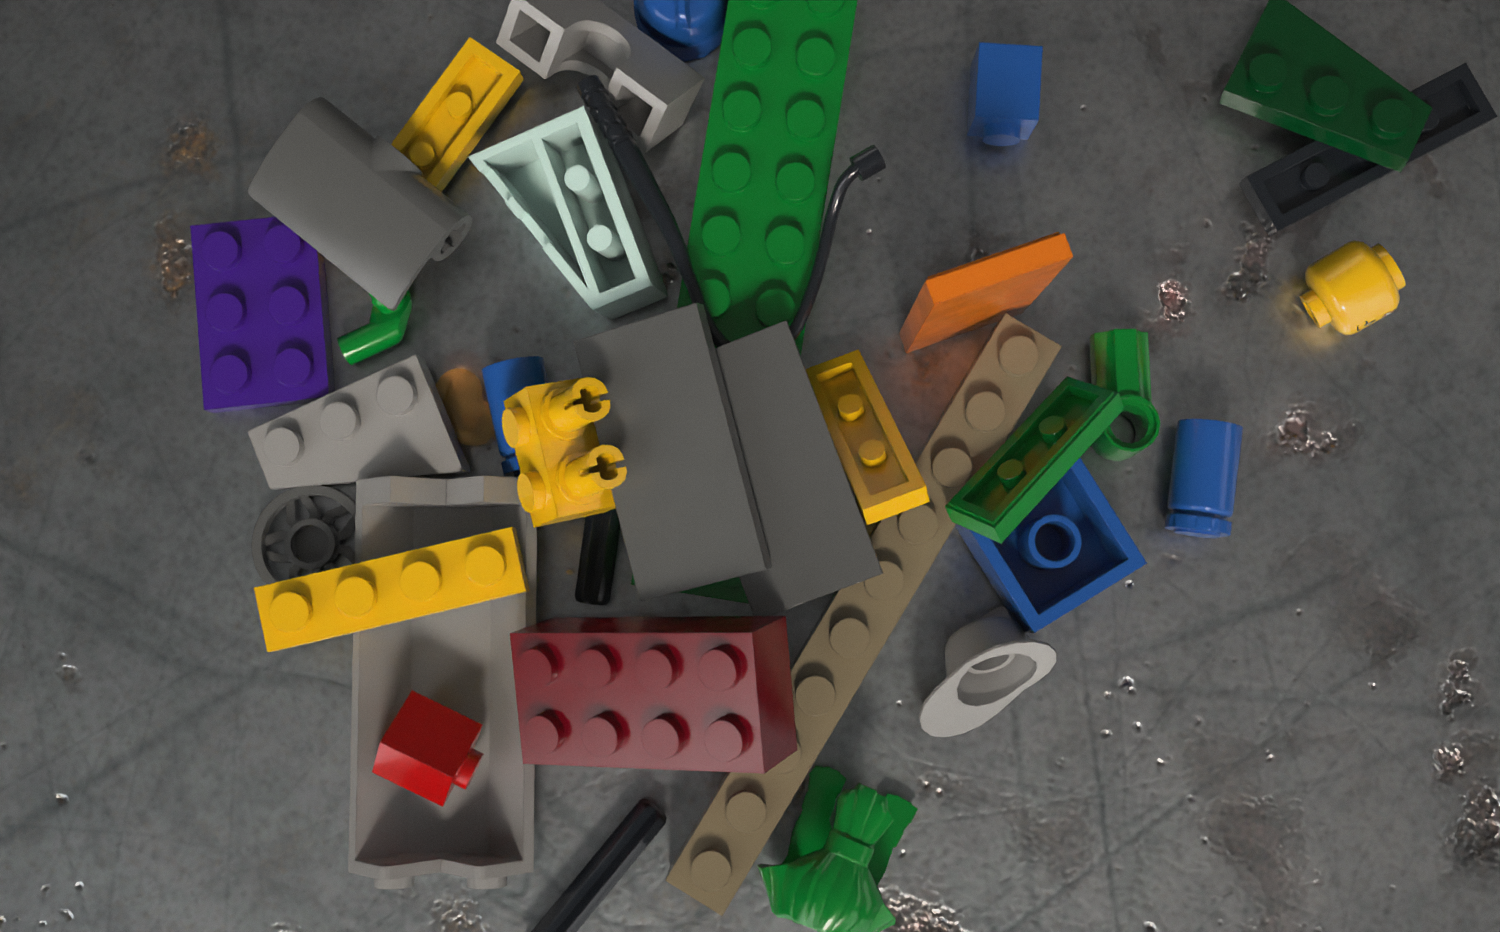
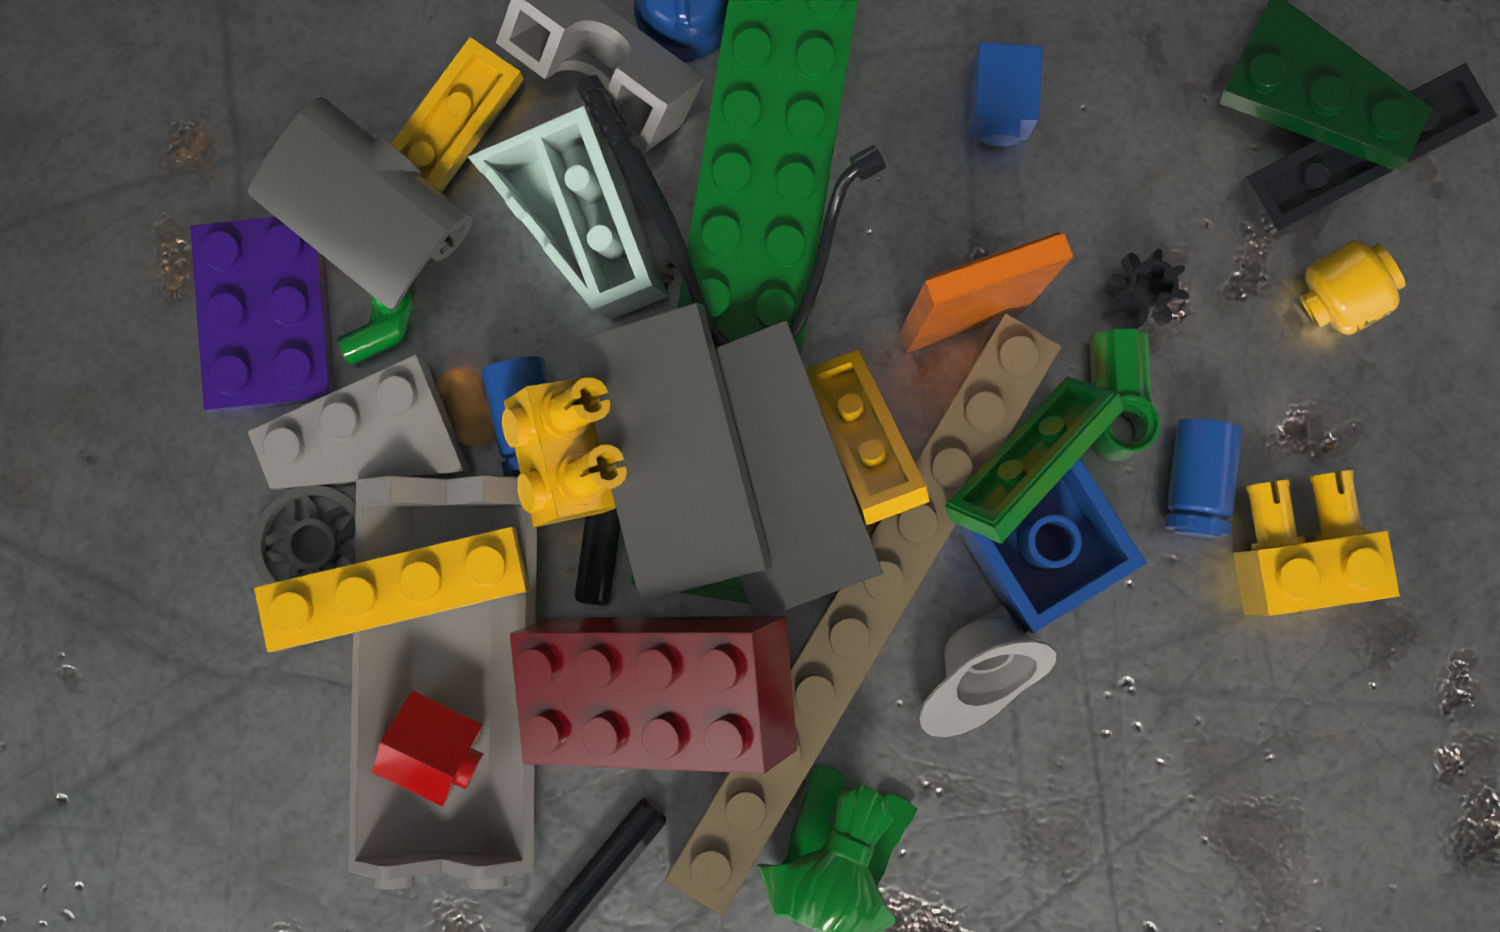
(1162, 281): none -> black gear
(1295, 575): none -> yellow brick

